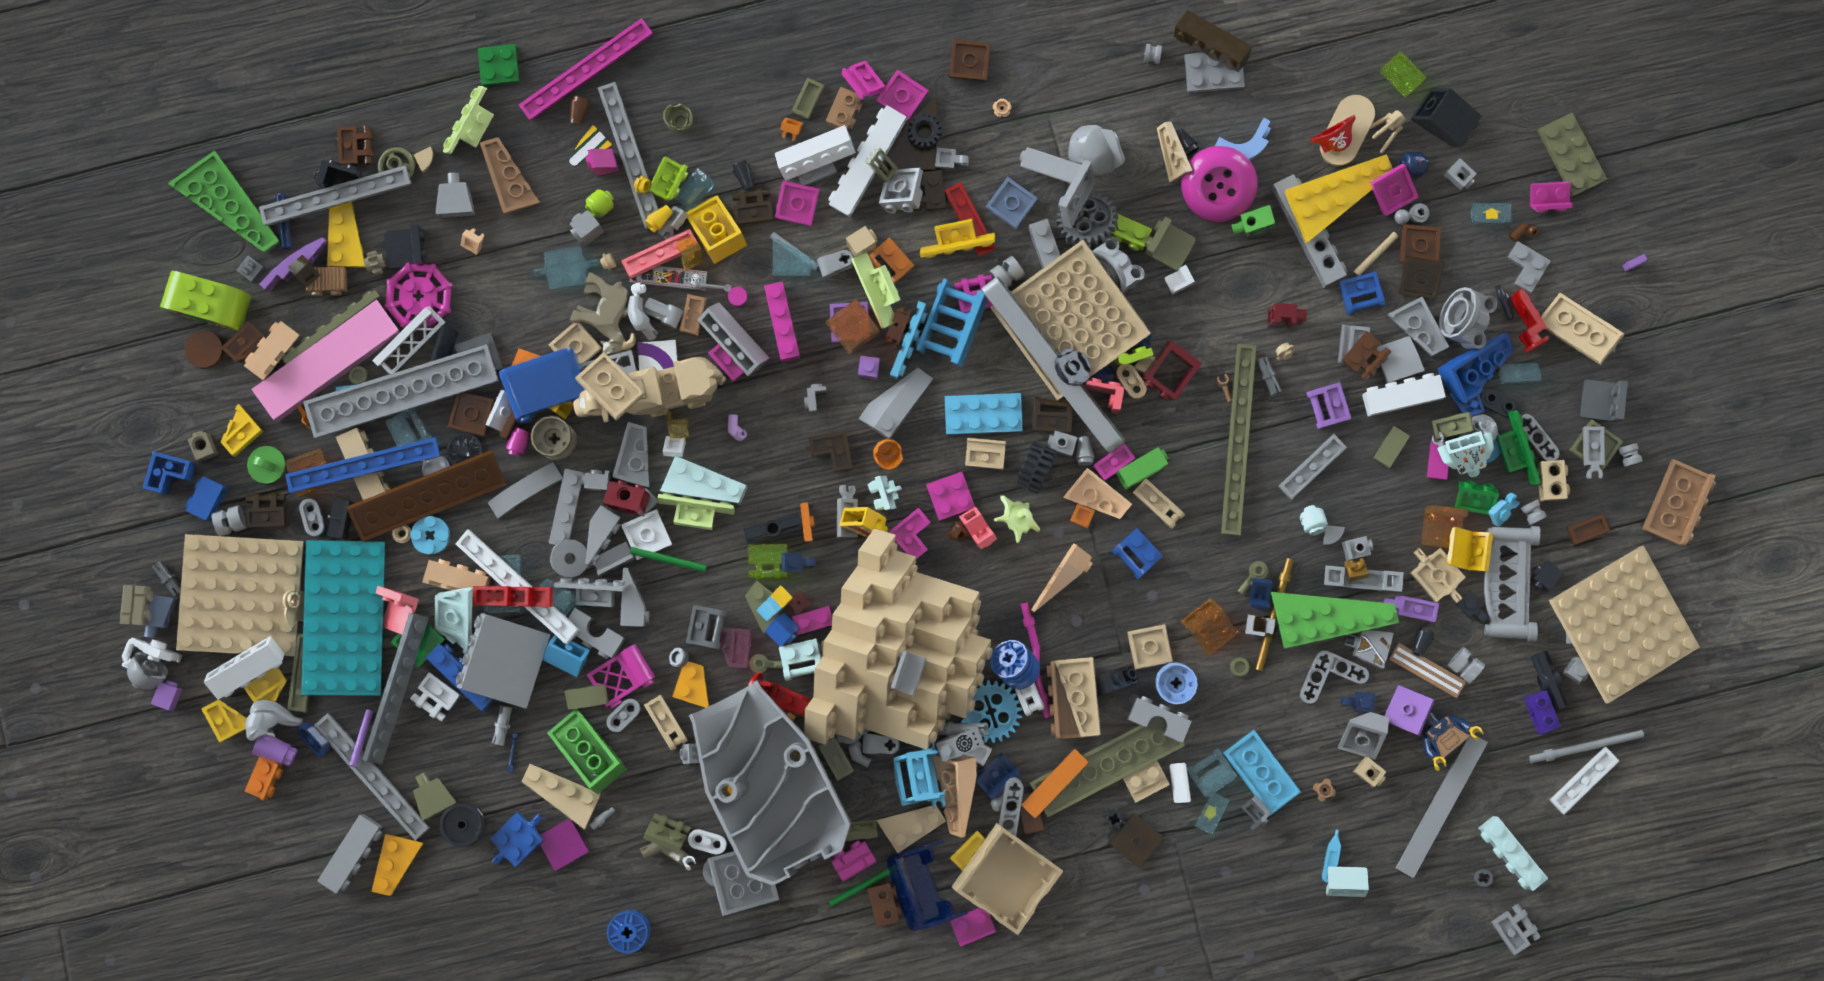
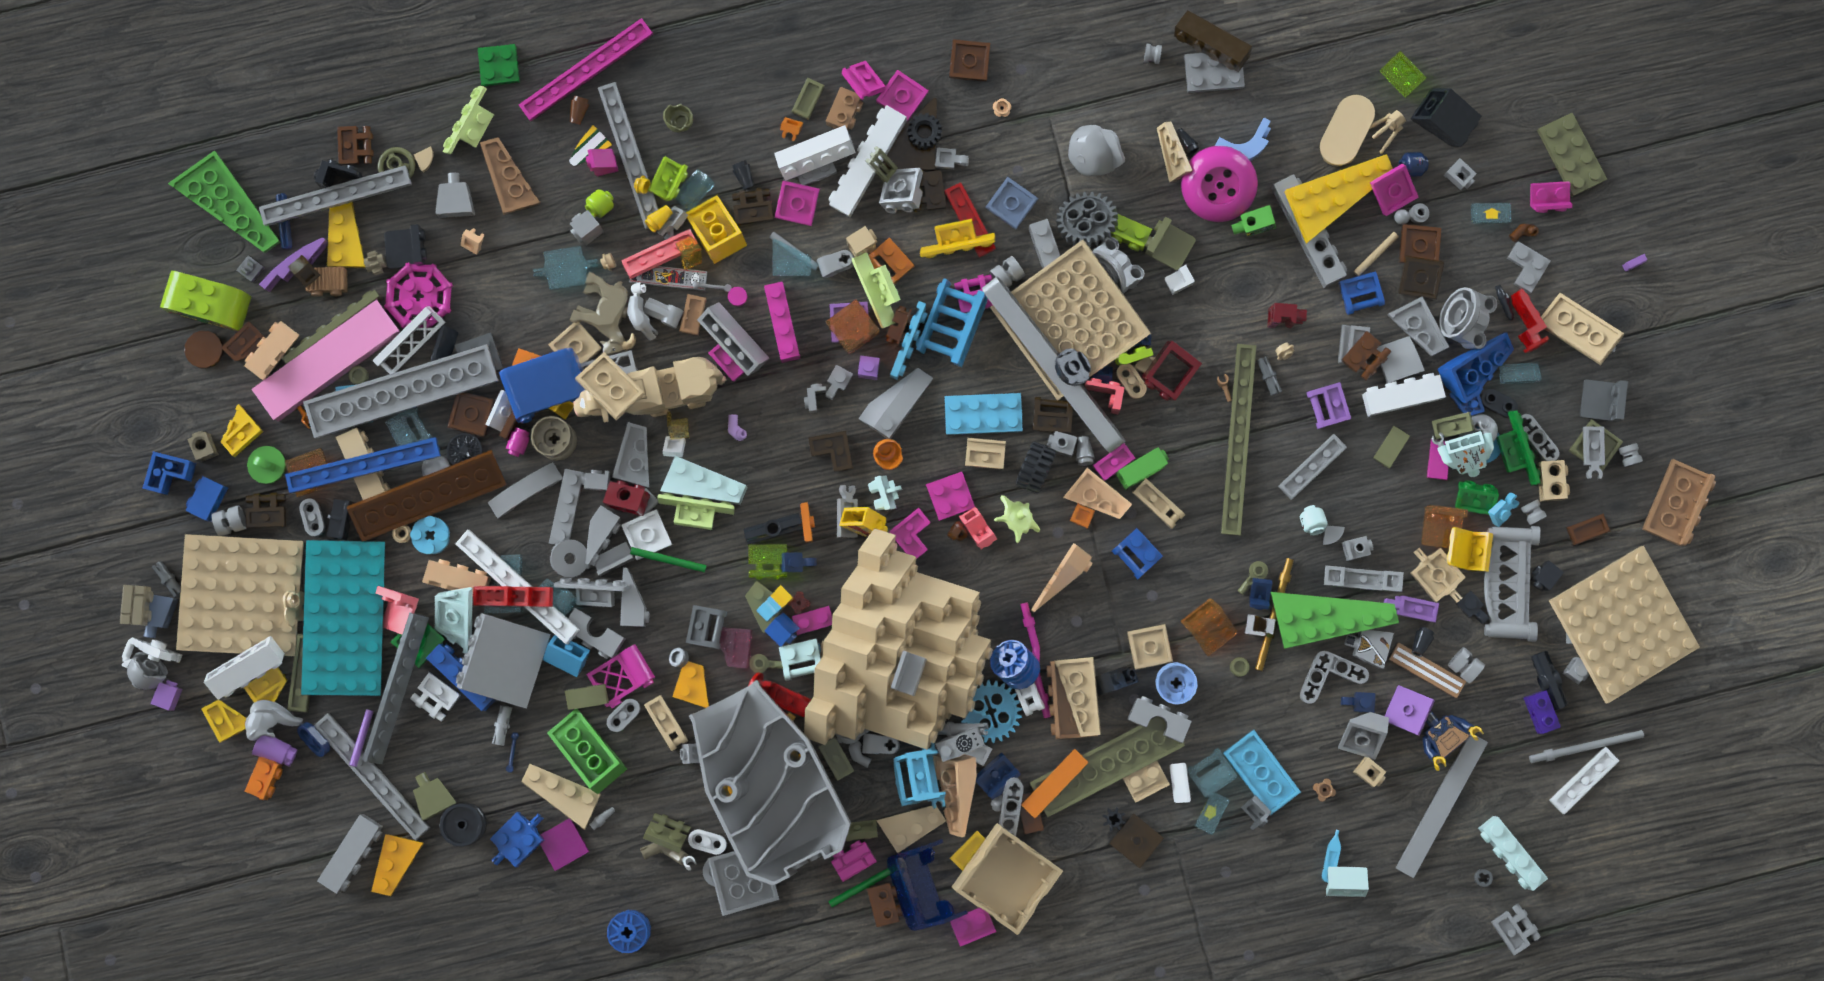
(657, 354): tile -> none
(839, 380): none -> light grey plate
(1078, 175): light grey piece -> none
(1336, 137): red hat -> none
(1356, 569): pearl gold tile -> none

